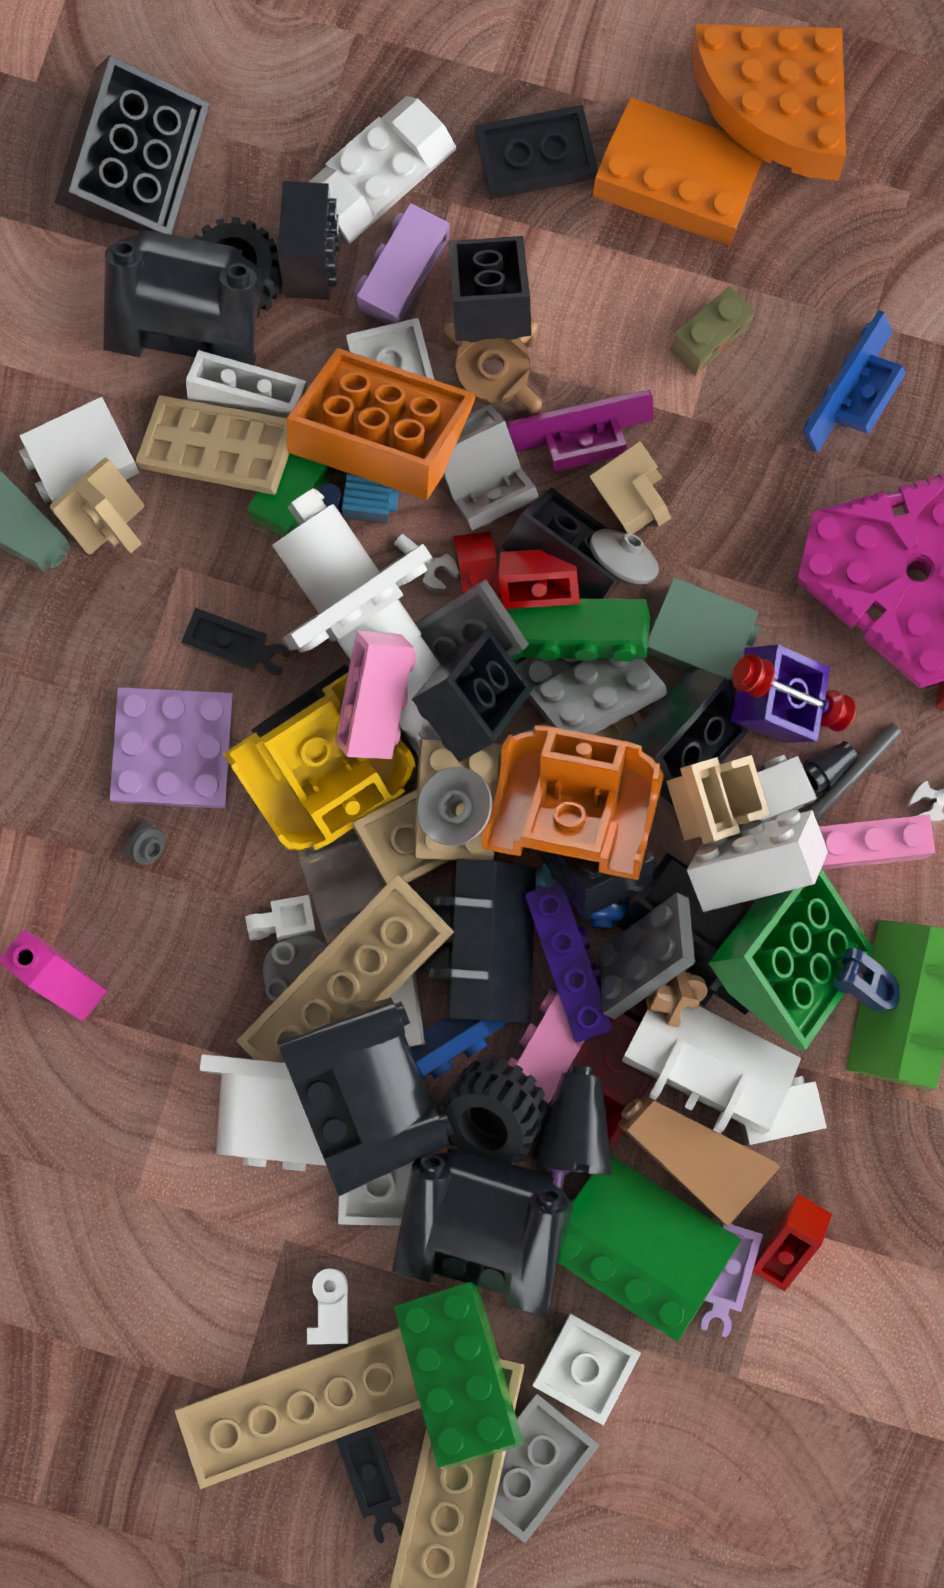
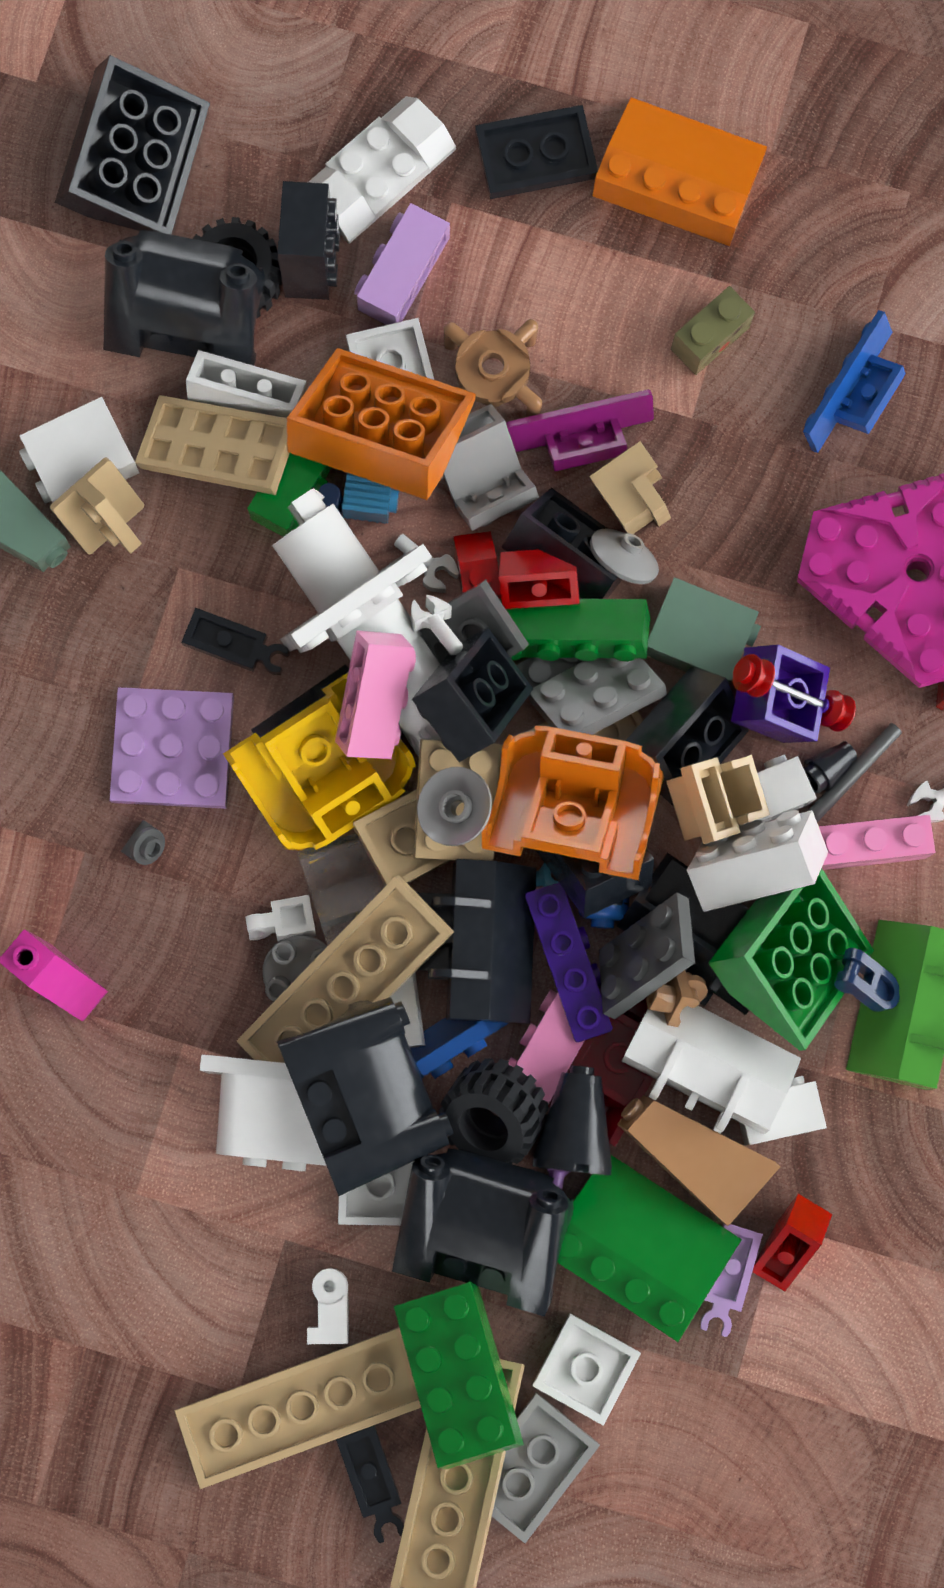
(441, 611): none -> white bar
(490, 289): black brick -> none
(777, 92): orange brick -> none

